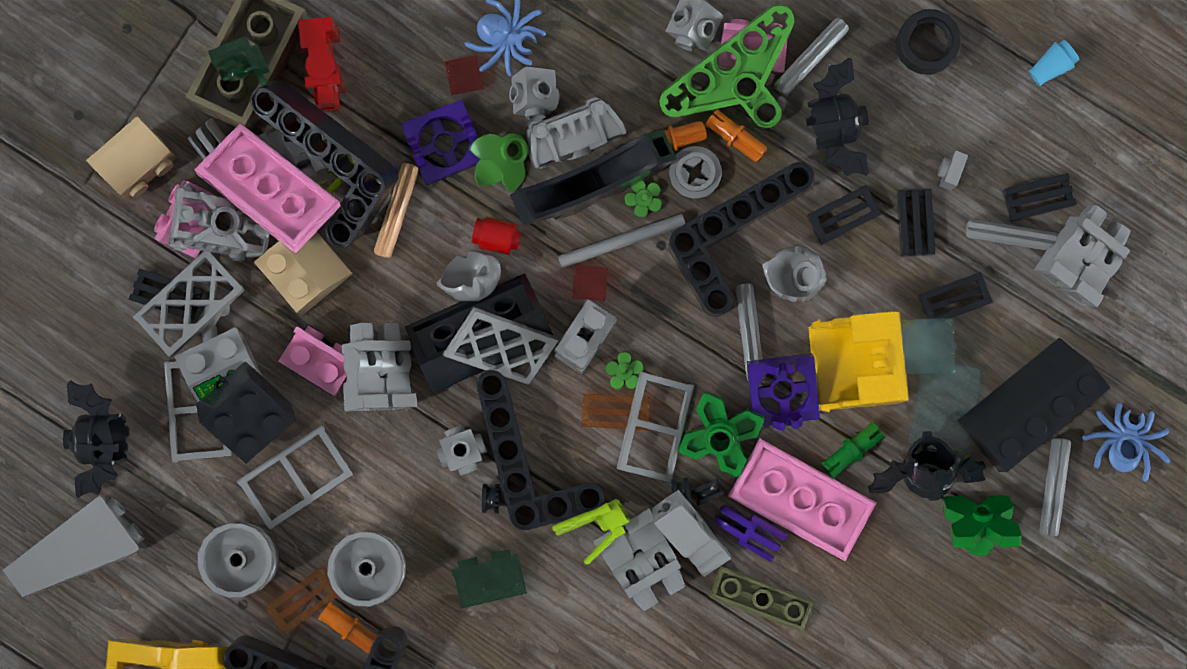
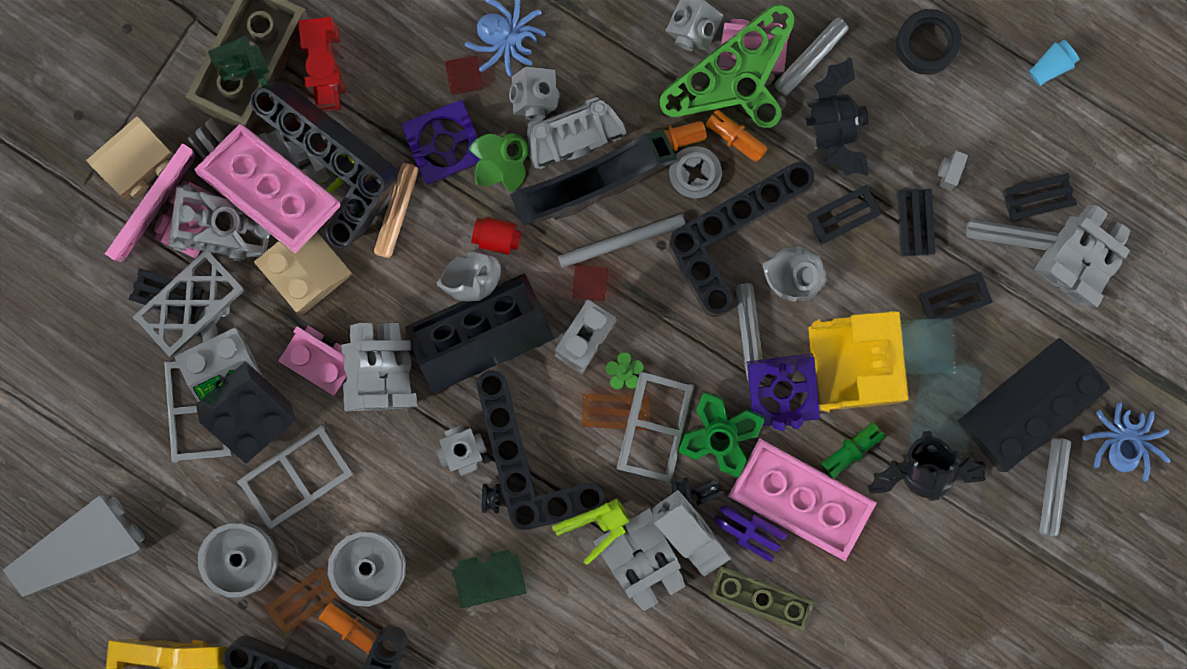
(95, 438): black helmet -> none
(151, 204): none -> bright pink tile
(466, 335): light grey window -> none
(643, 198): bright green plant -> none
(982, 525): green plant -> none

